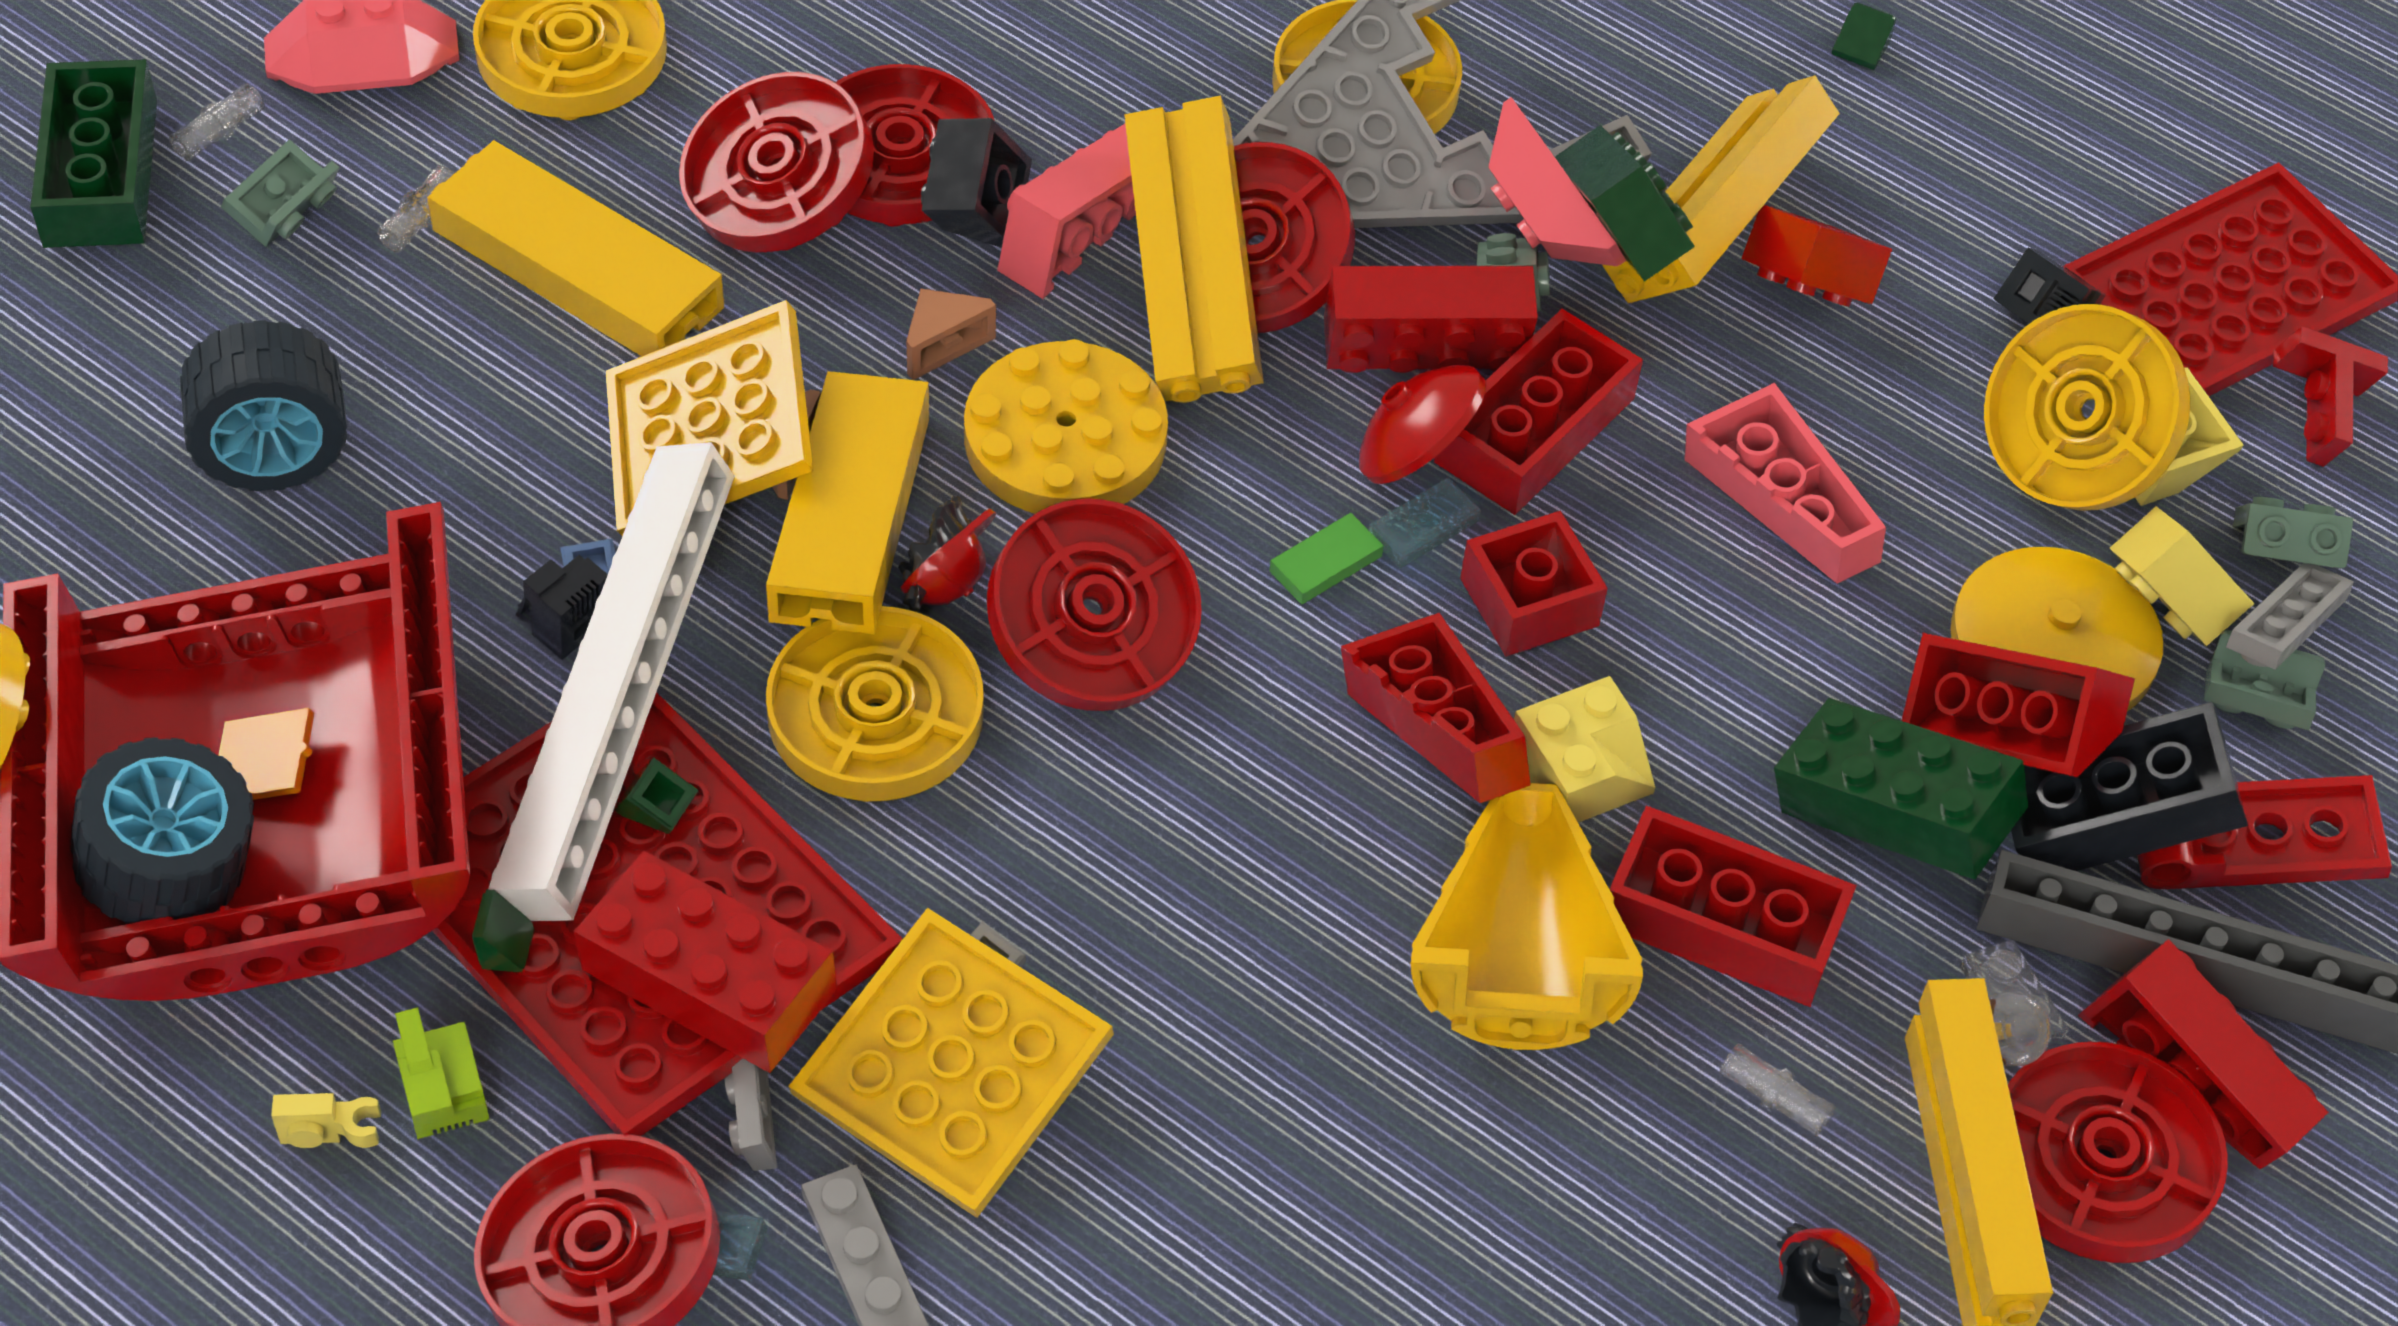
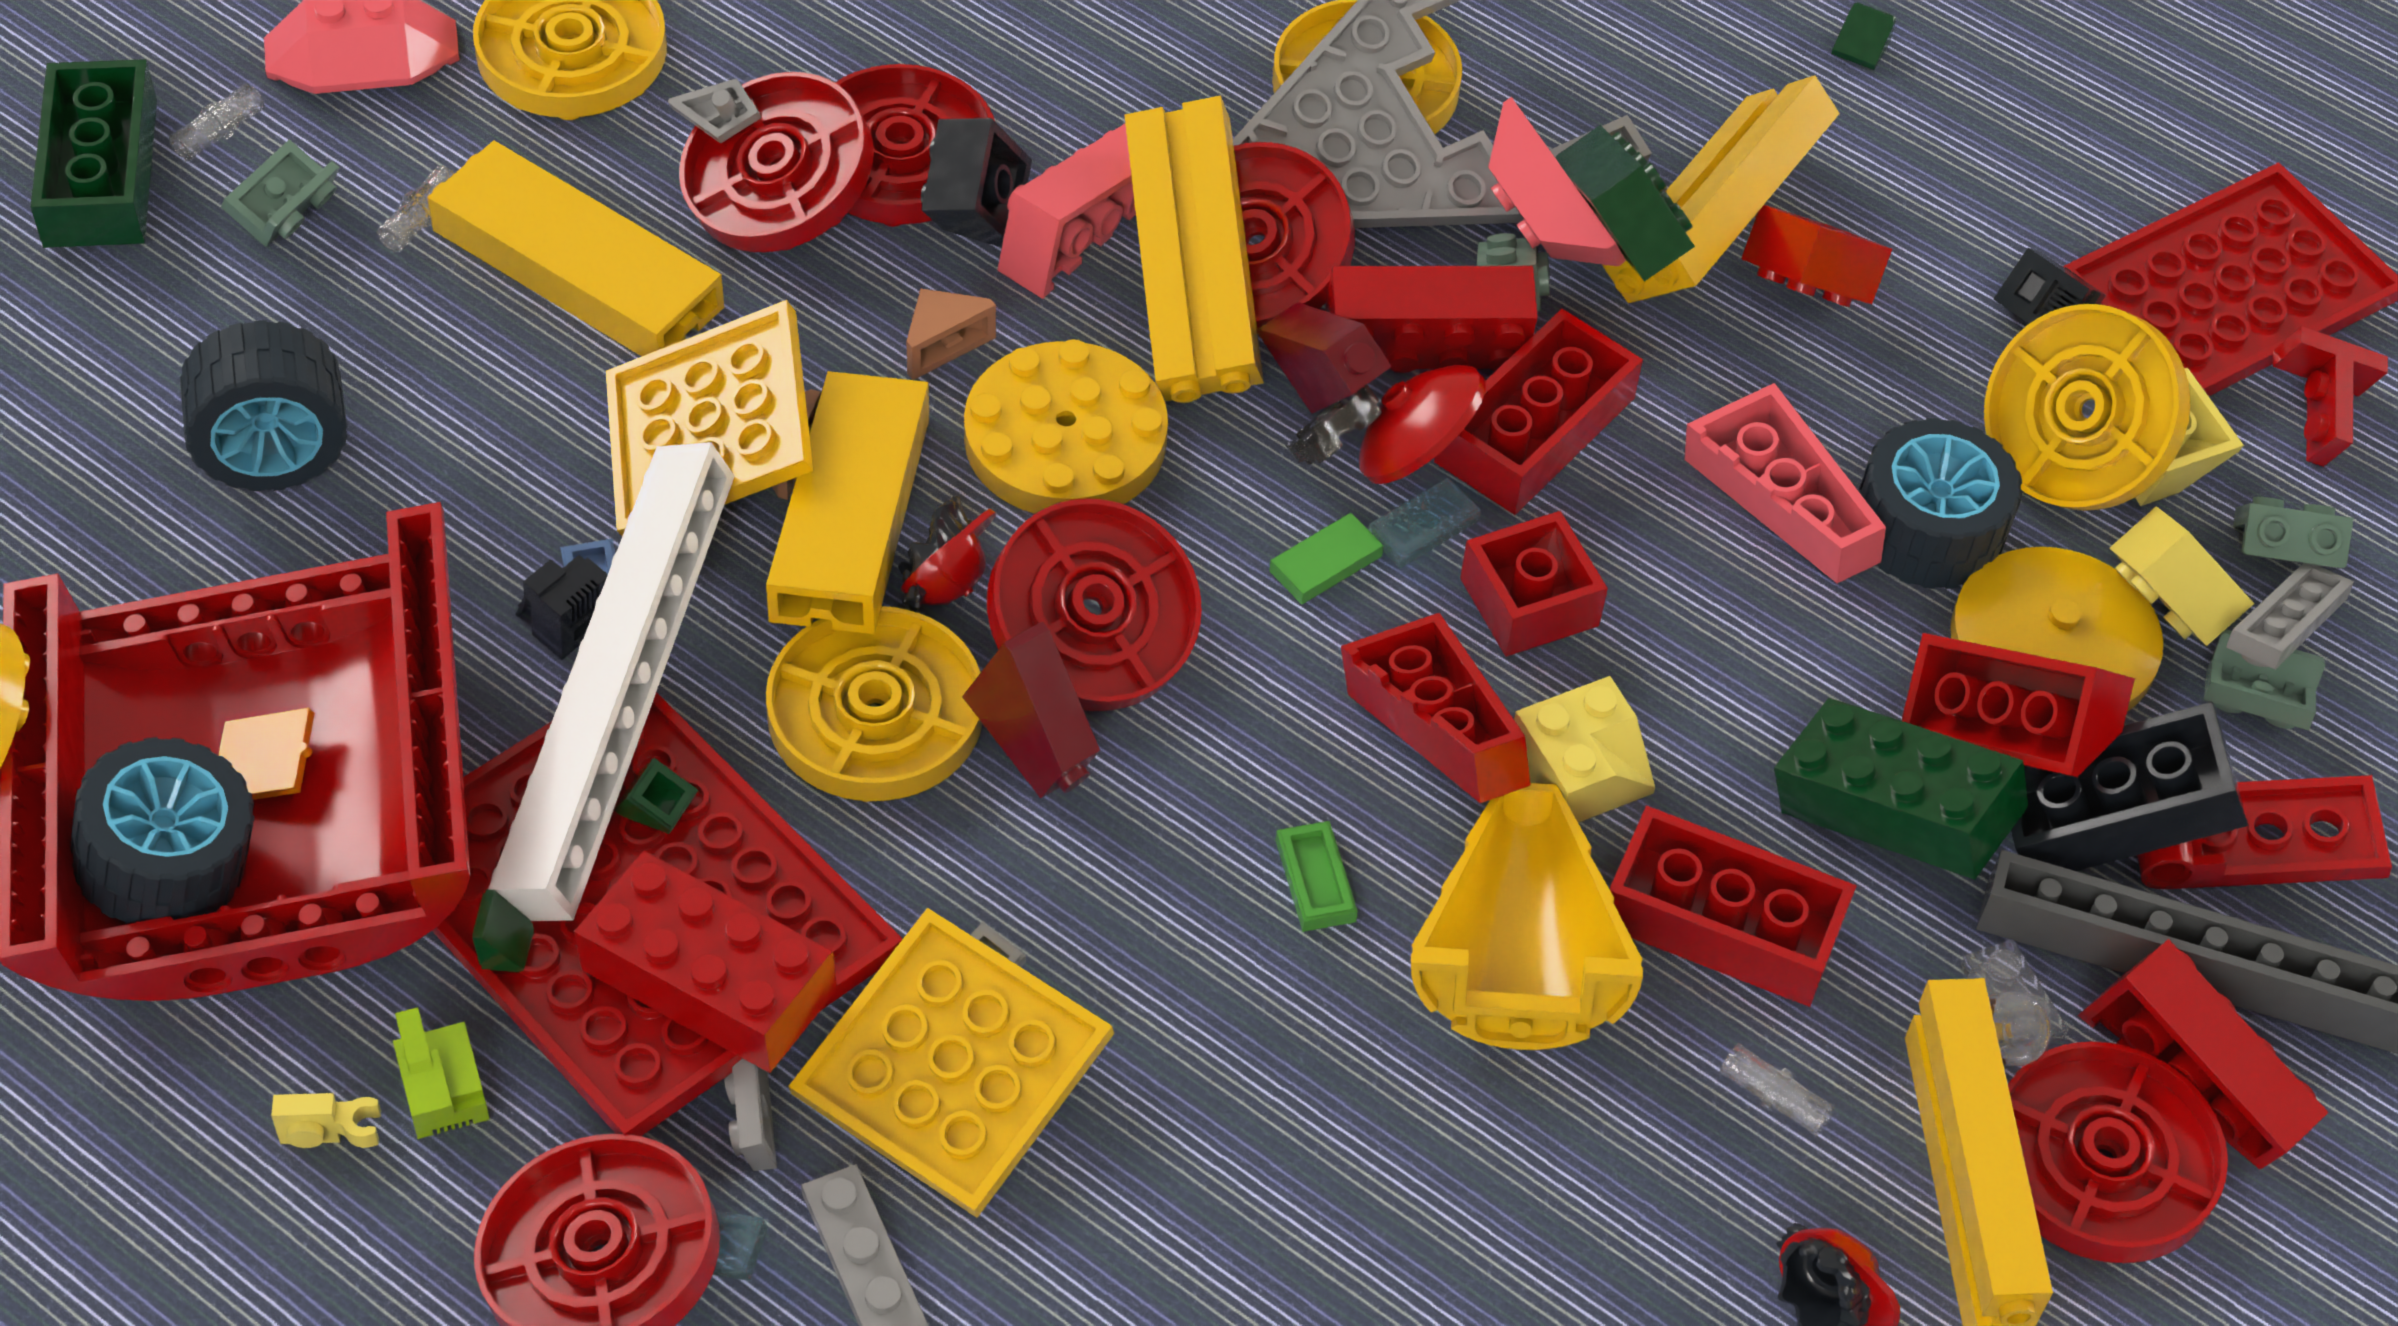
(717, 109): none -> light grey piece
(1035, 712): none -> dark red slope
(1316, 876): none -> bright green tile
(1321, 435): none -> clear smoke plate
(1322, 354): none -> dark red slope
(1943, 500): none -> black wheel

